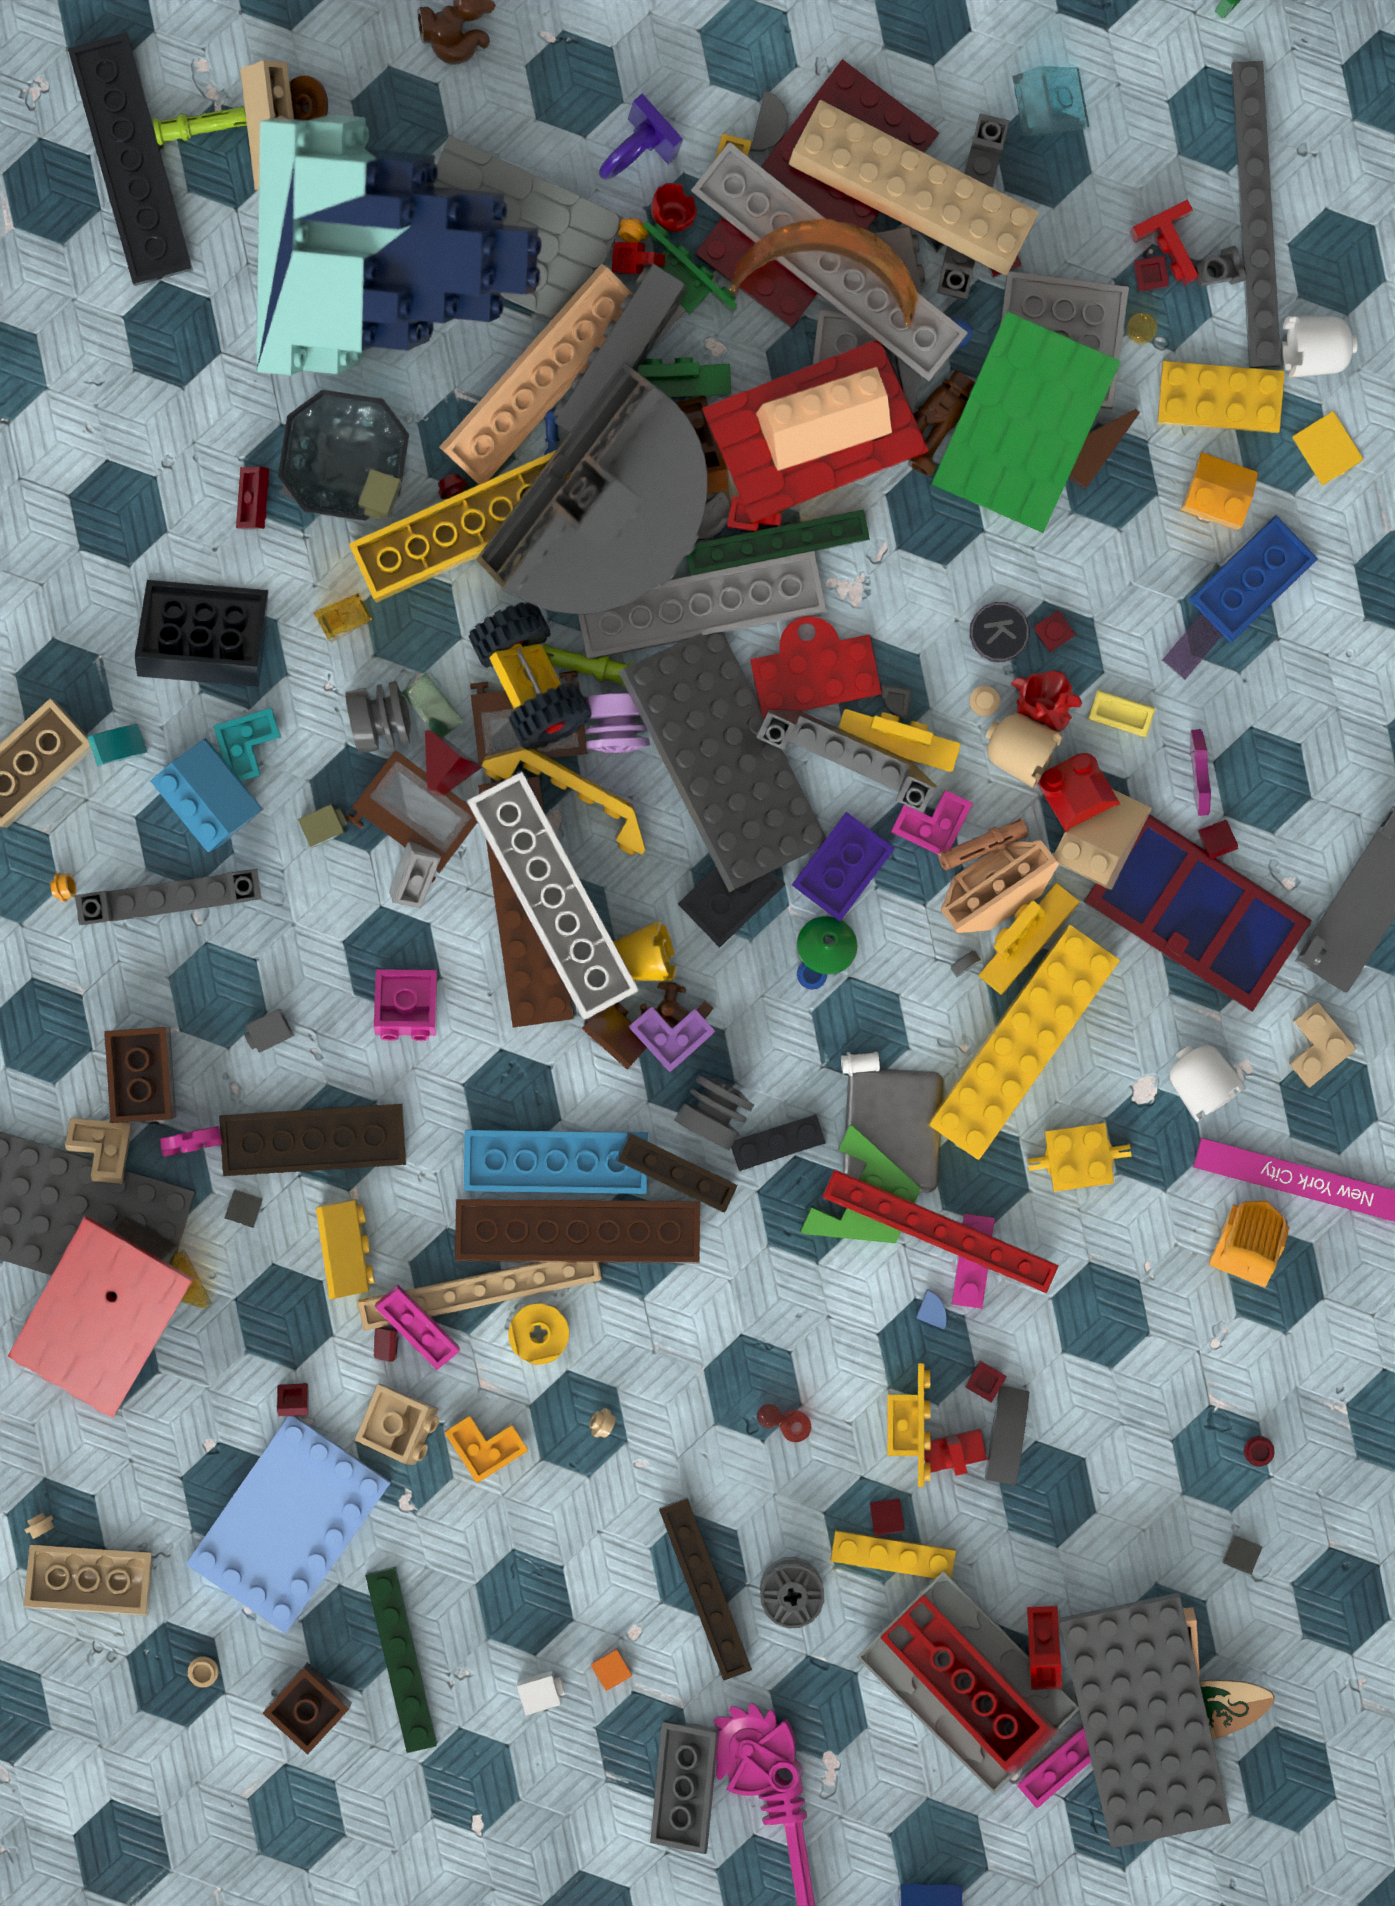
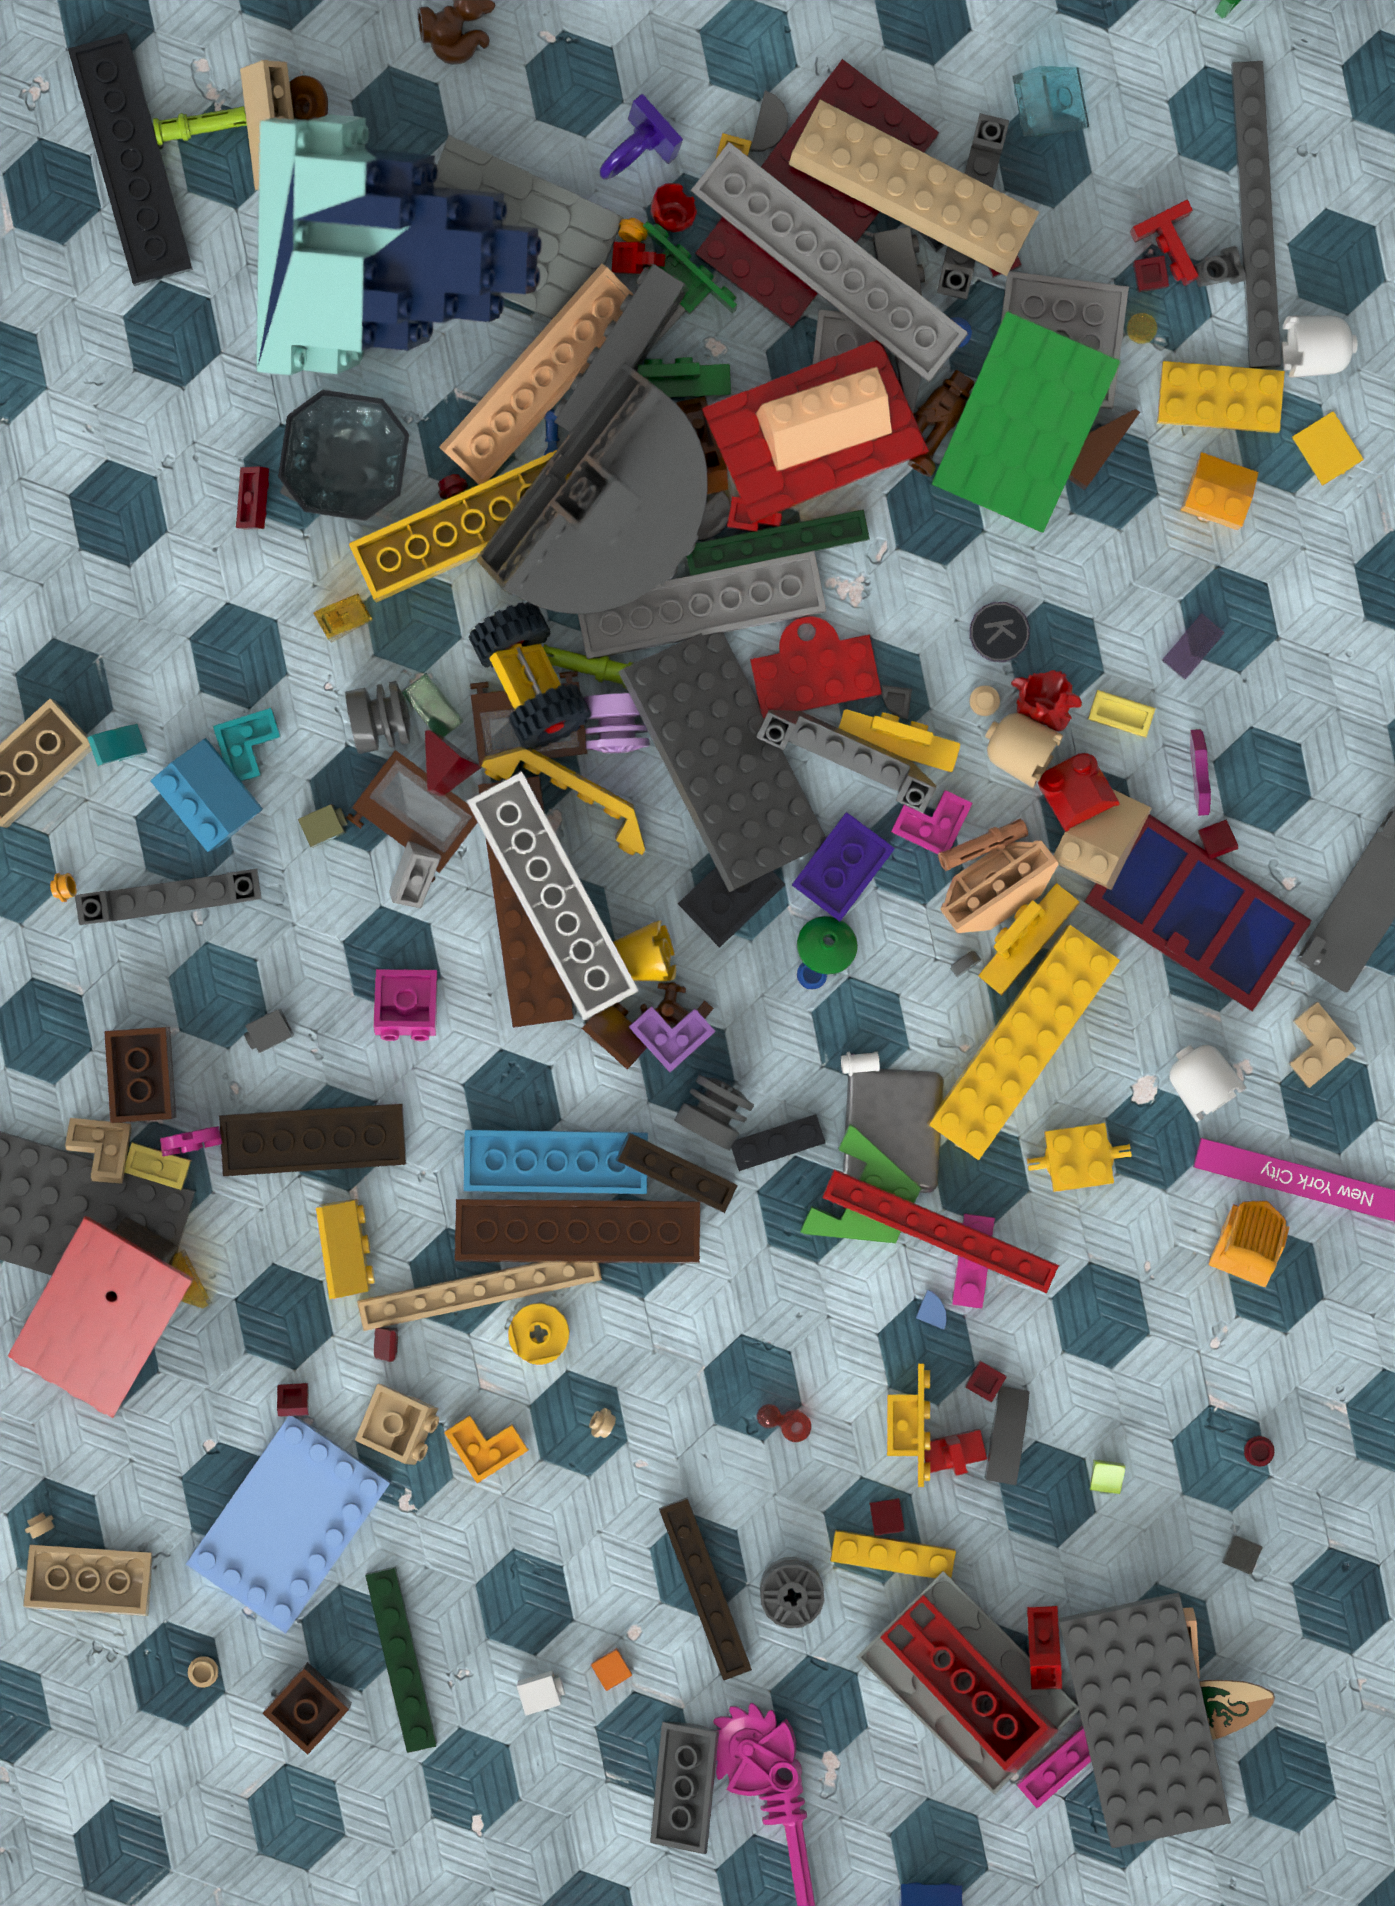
(151, 1165): none -> light yellow plate
(201, 633): black slope -> none
(244, 1208): clear smoke tile -> none
(379, 494): olive brick -> none
(417, 1327): dark pink plate -> none
(839, 239): clear orange windscreen -> none
(1053, 631): dark red plate -> none
(1107, 1476): none -> slope
(1253, 579): blue tile -> none

